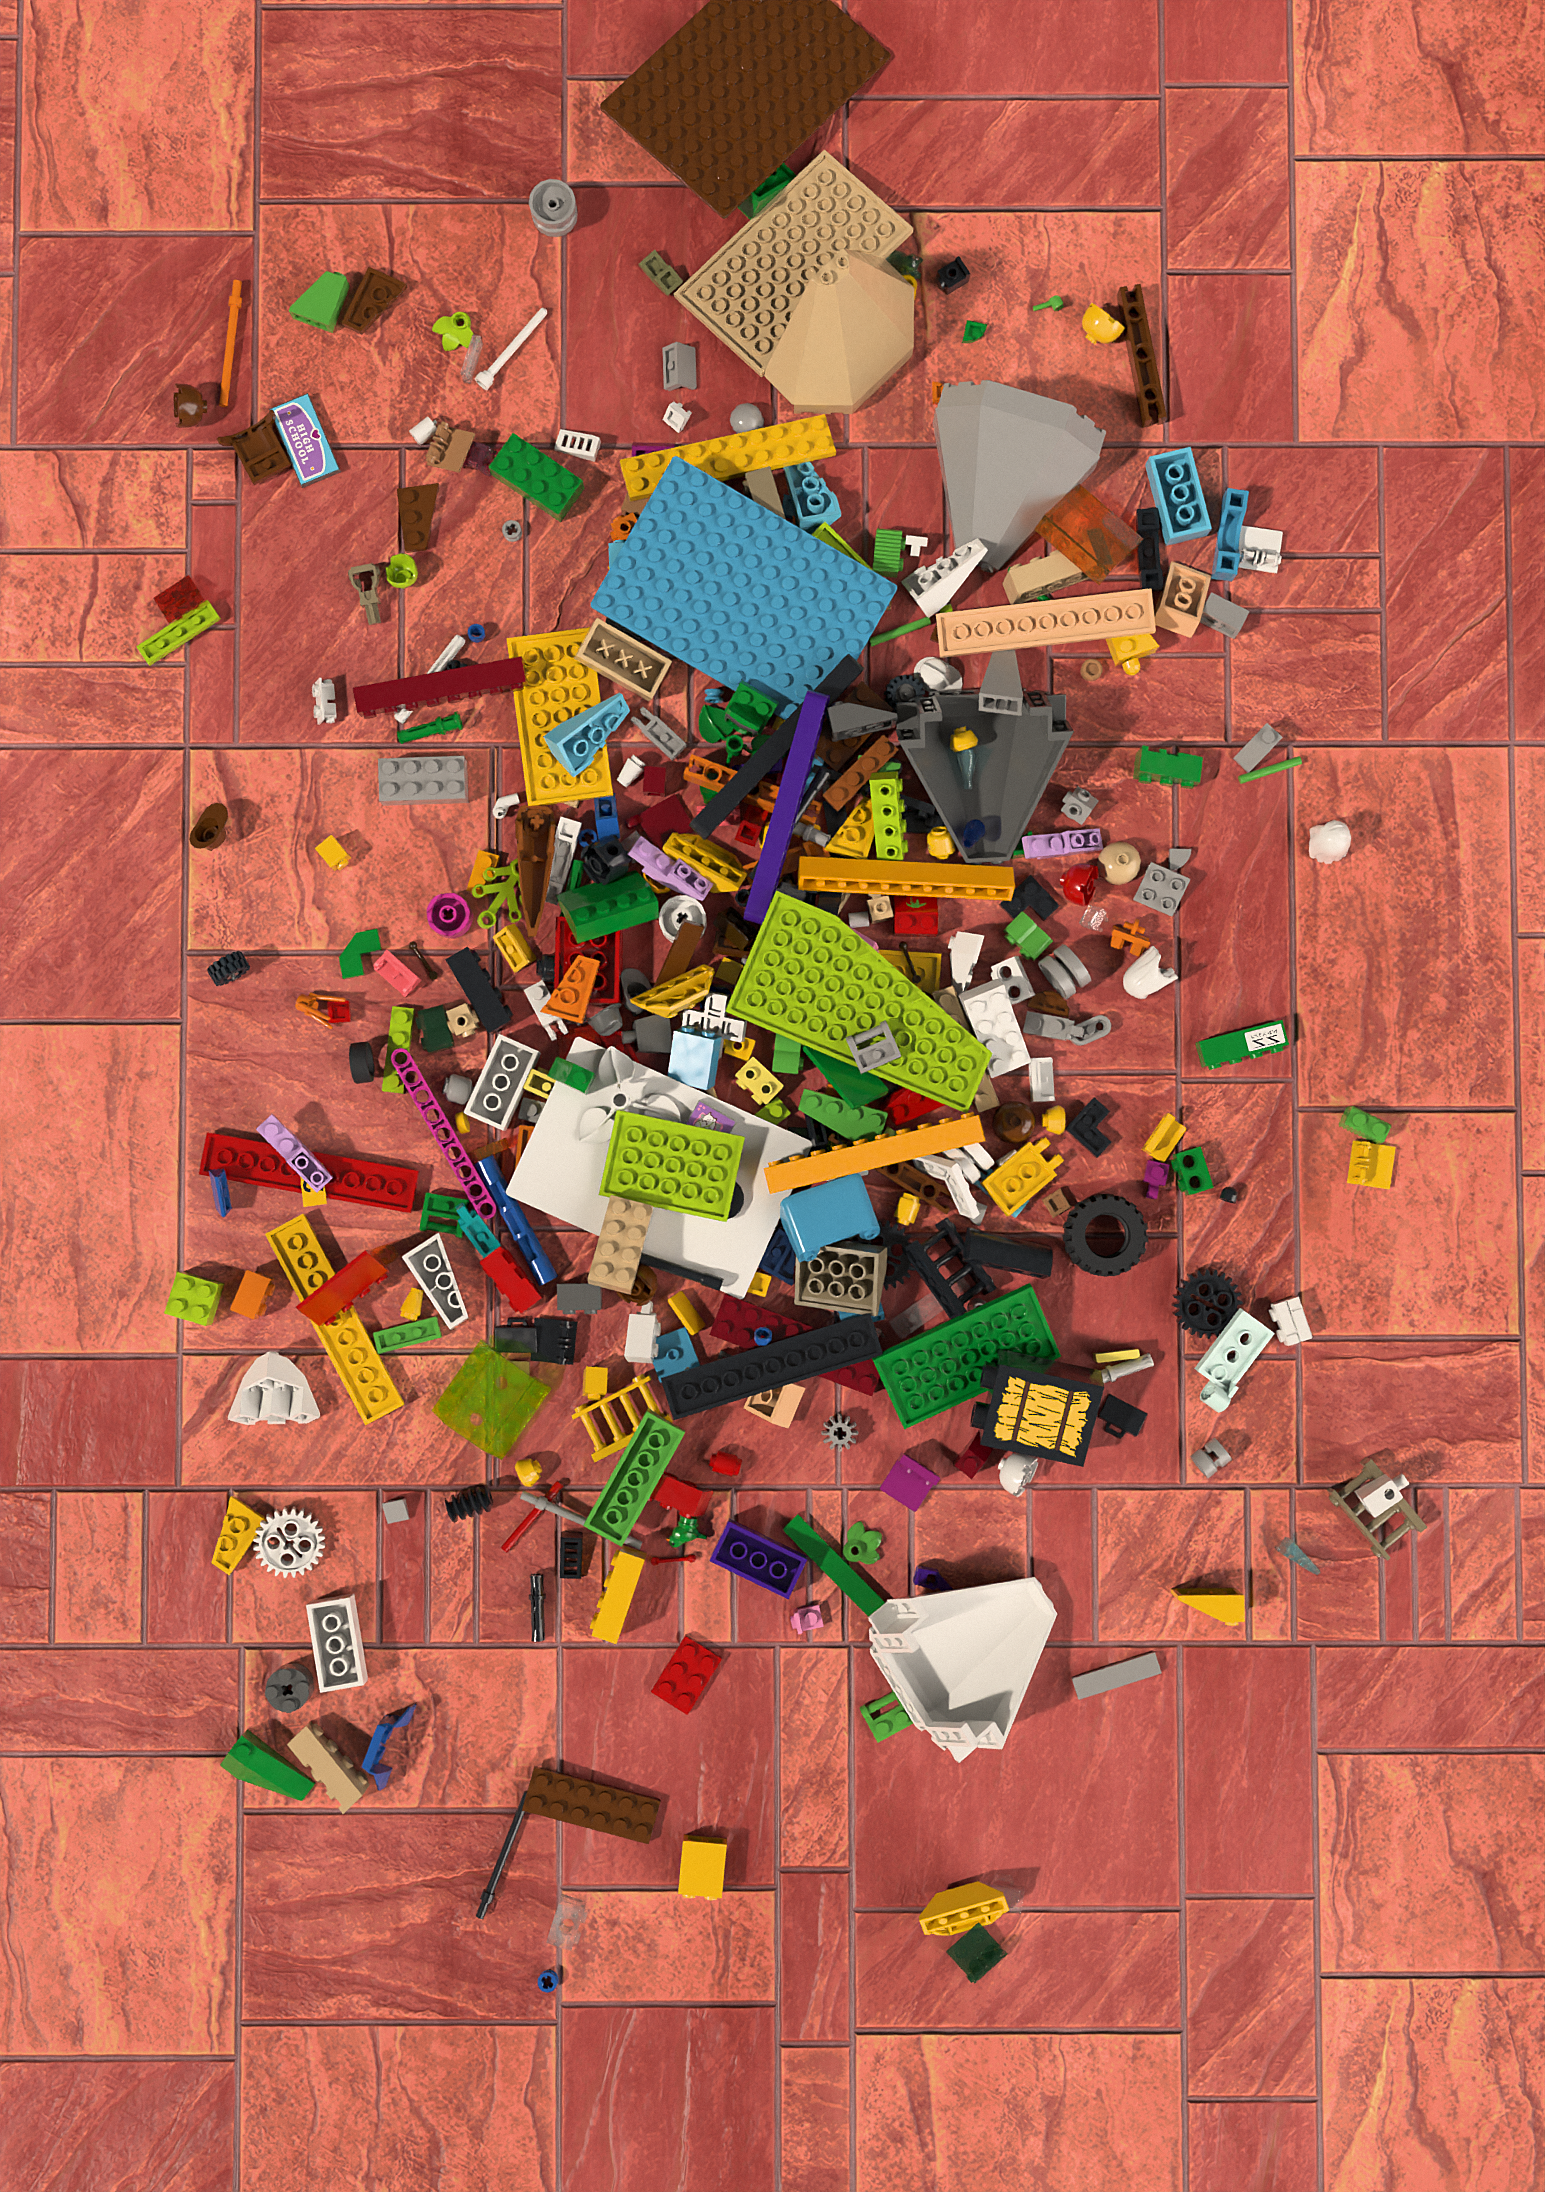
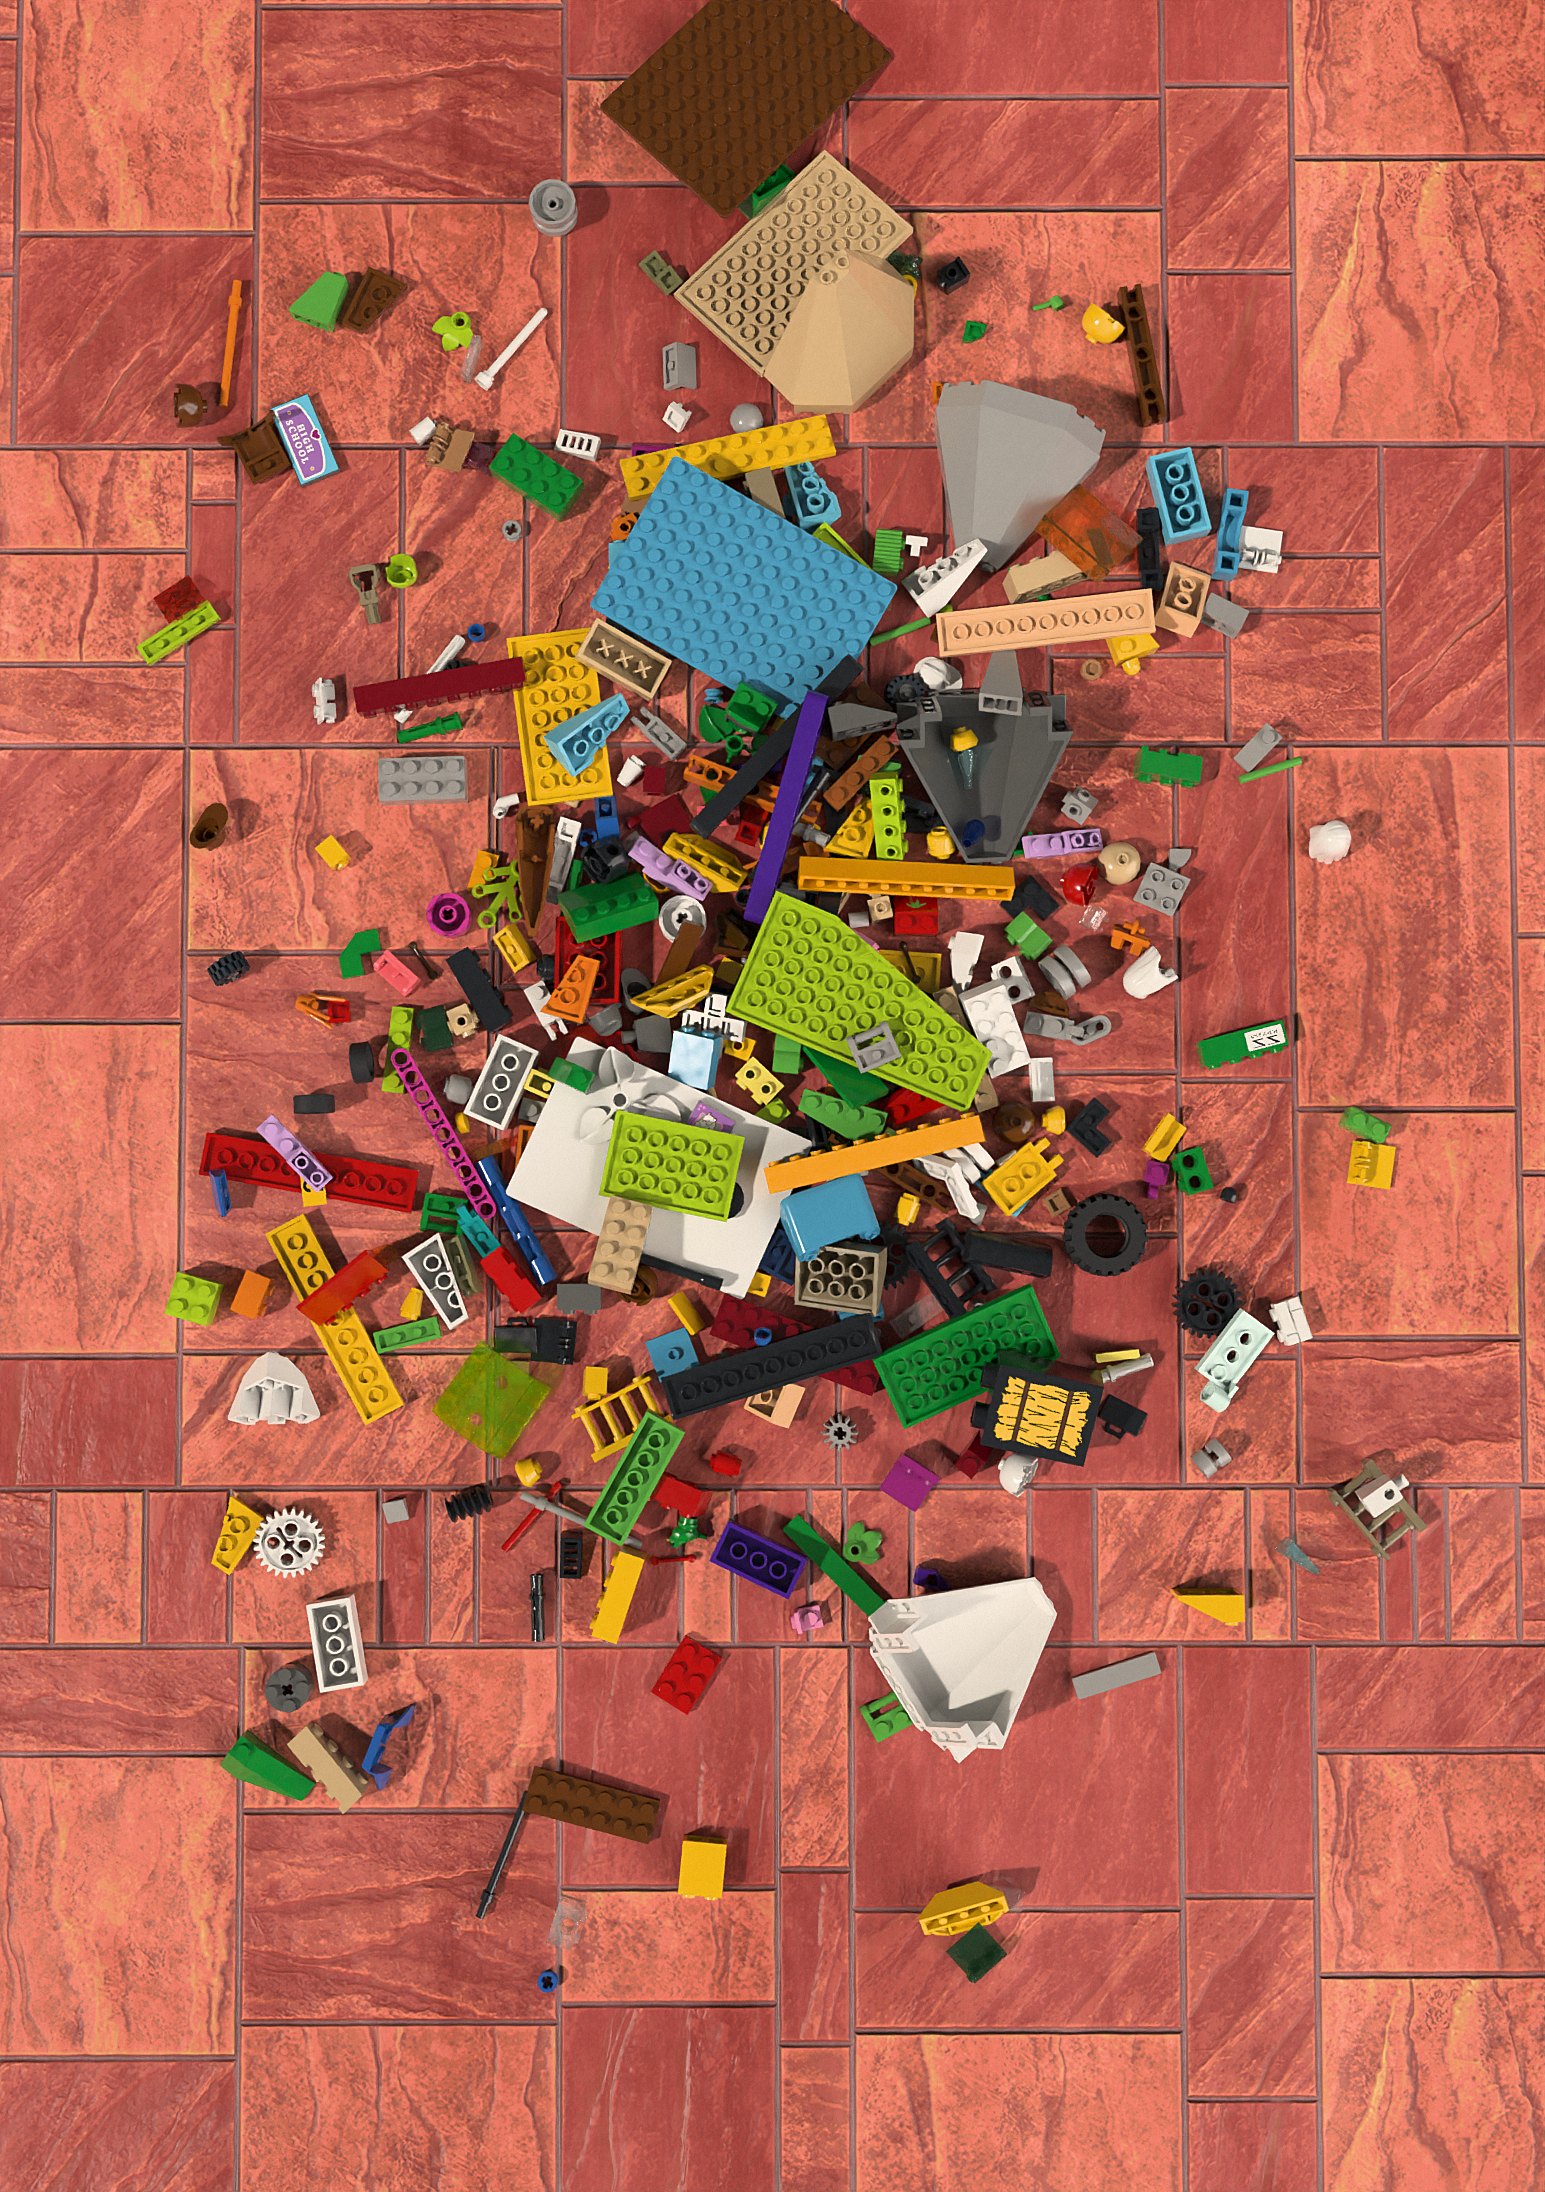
(314, 1104): none -> black tyre
(416, 515): reddish brown wing -> none
(463, 1266): none -> olive hinge
(642, 1335): white hinge -> none

